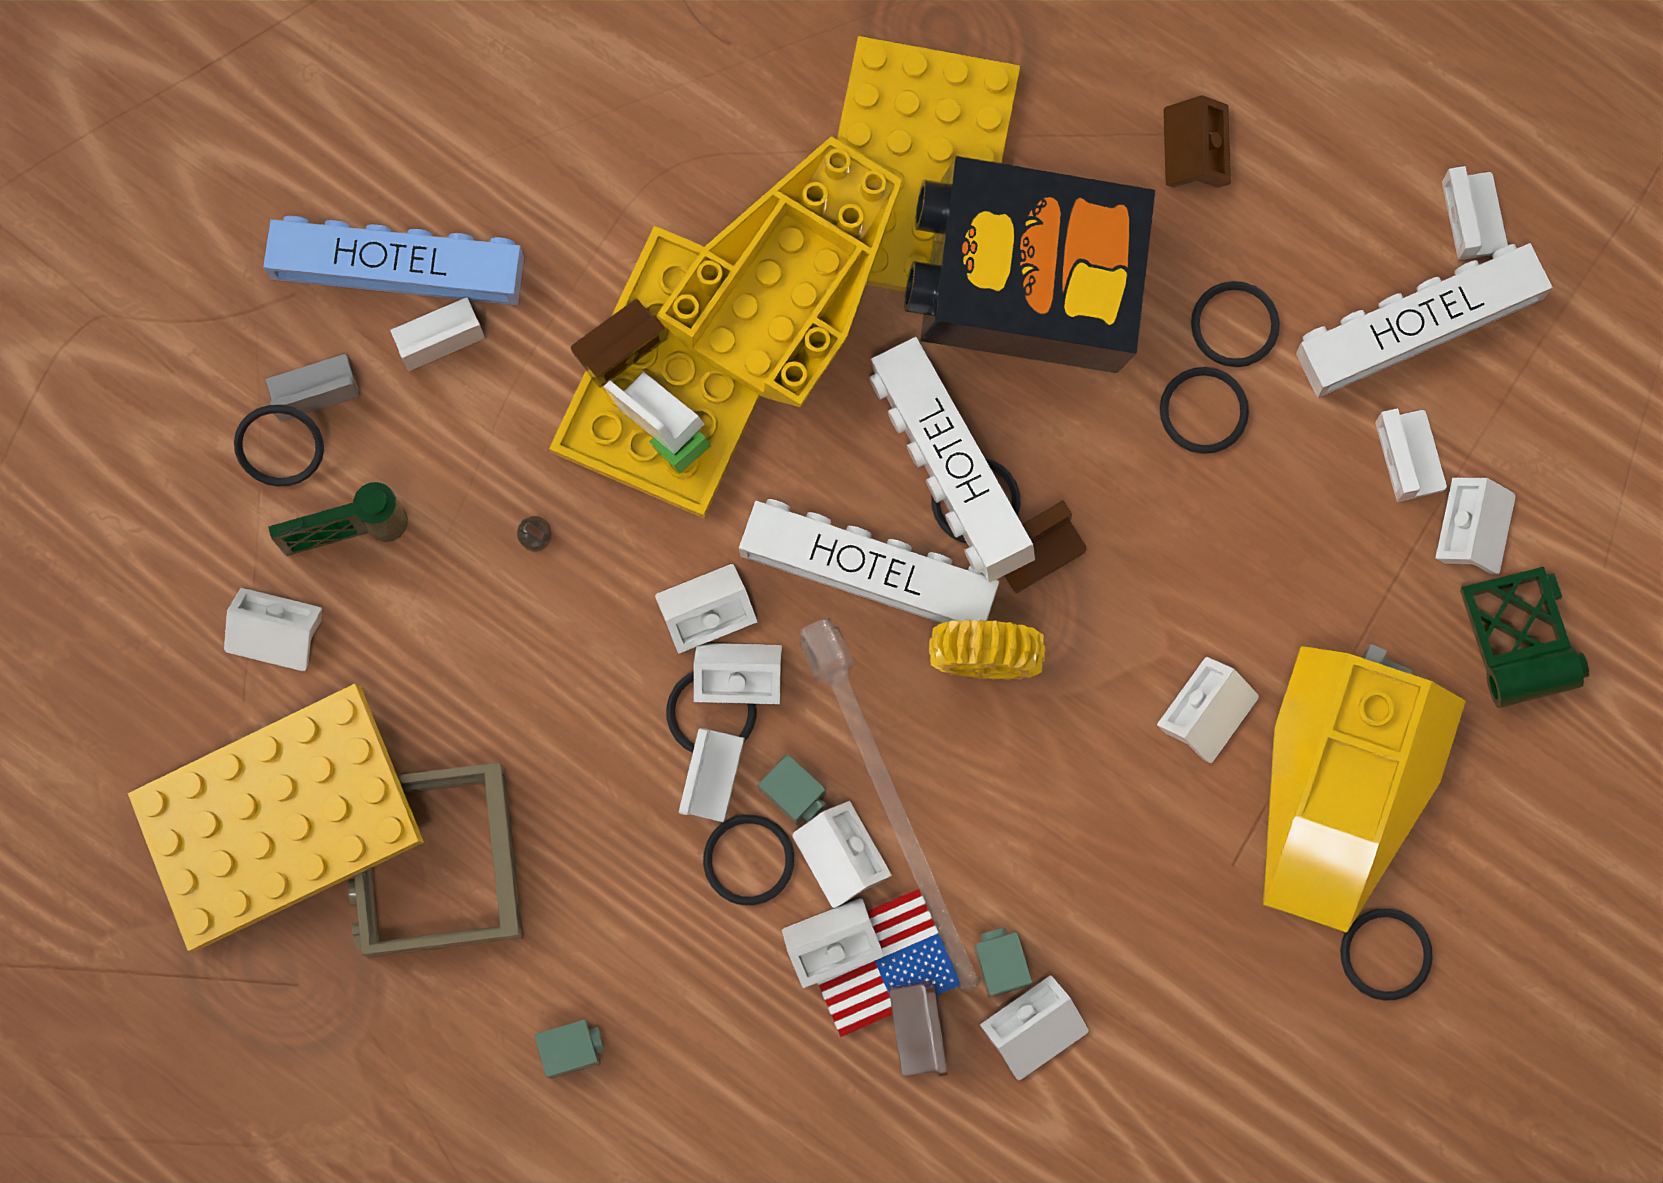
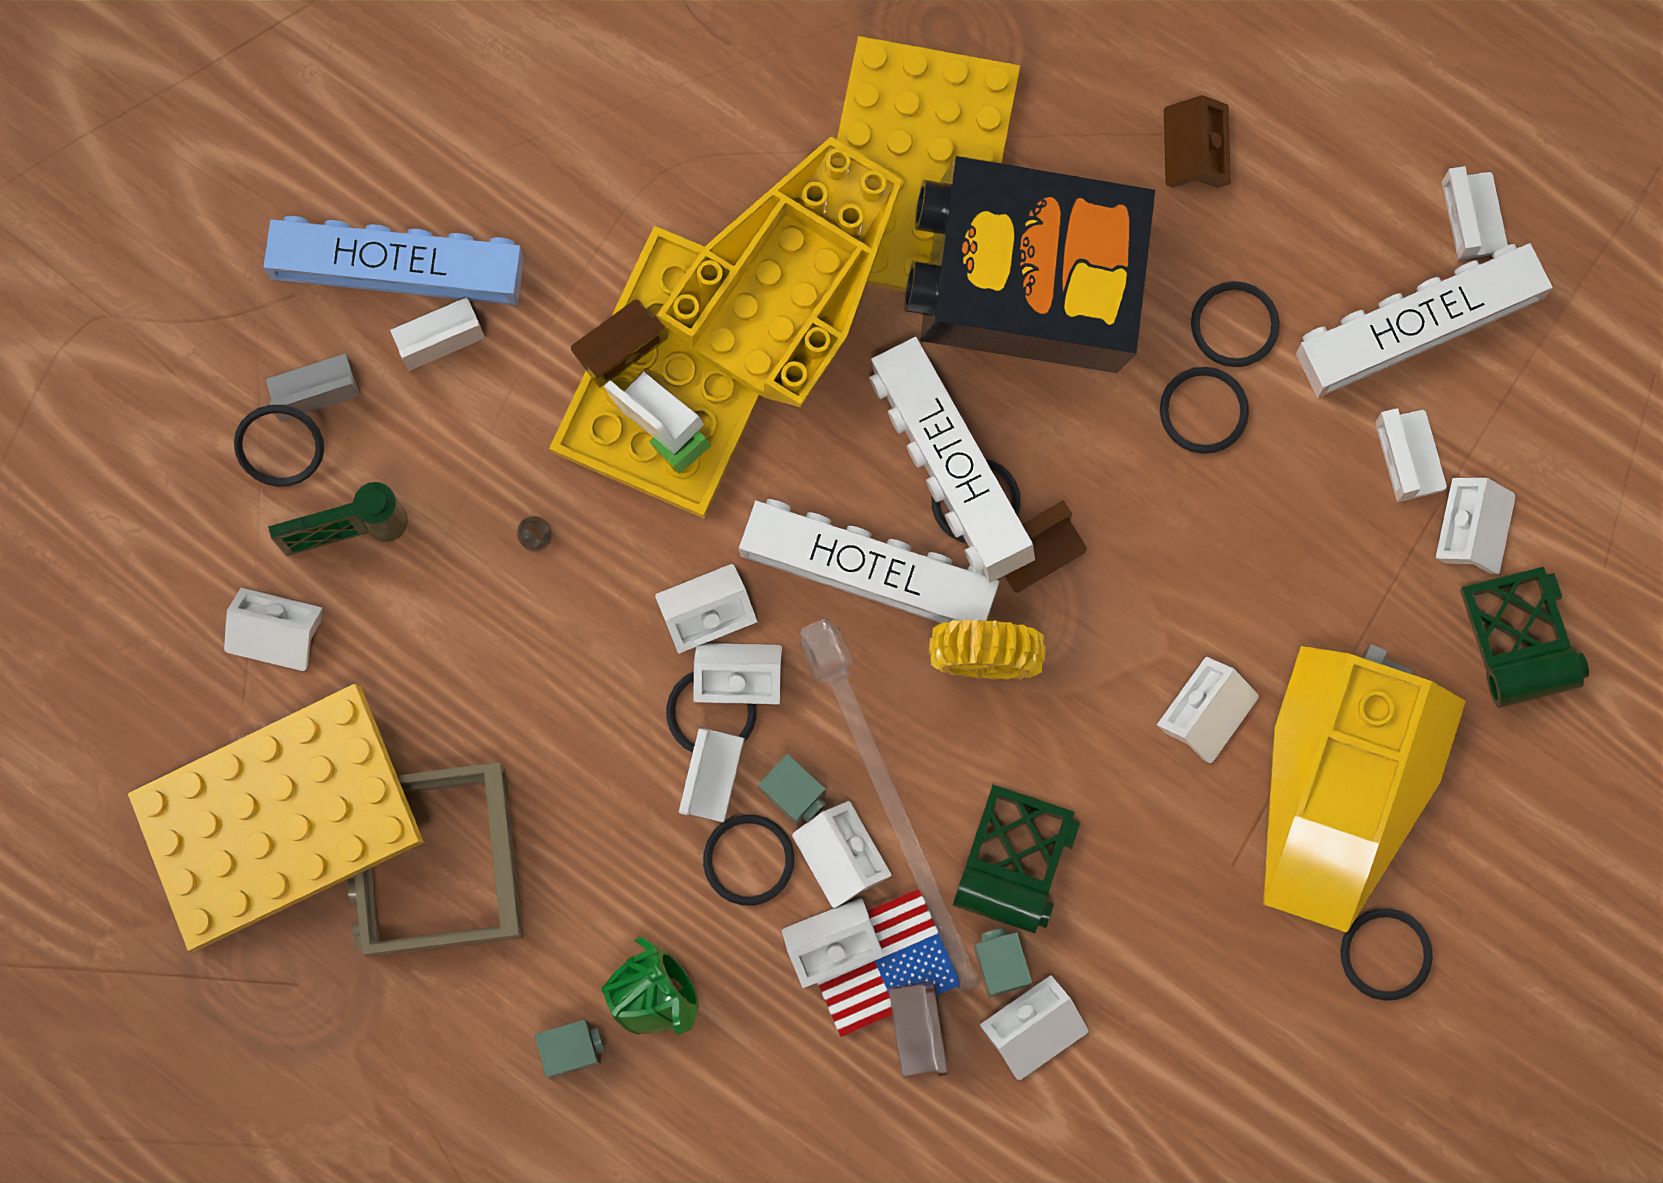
(645, 996): none -> green piece
(1006, 893): none -> dark green piece

